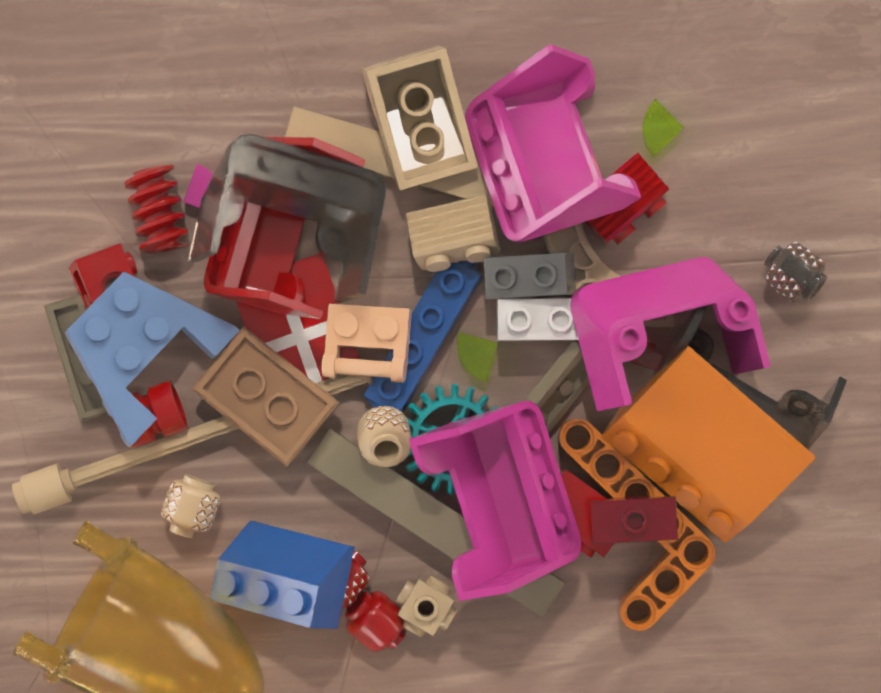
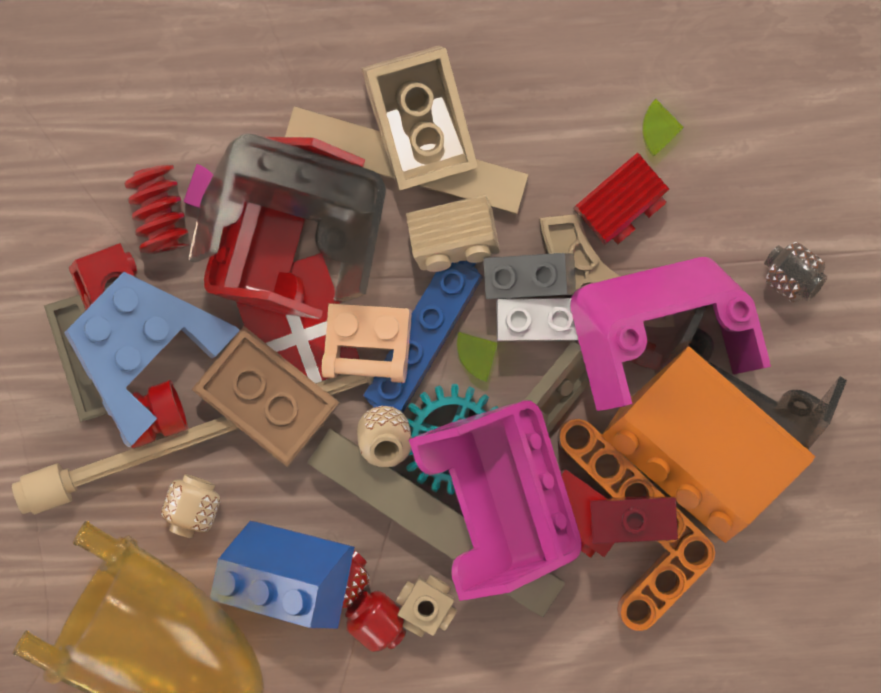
(538, 149): dark pink windscreen -> none

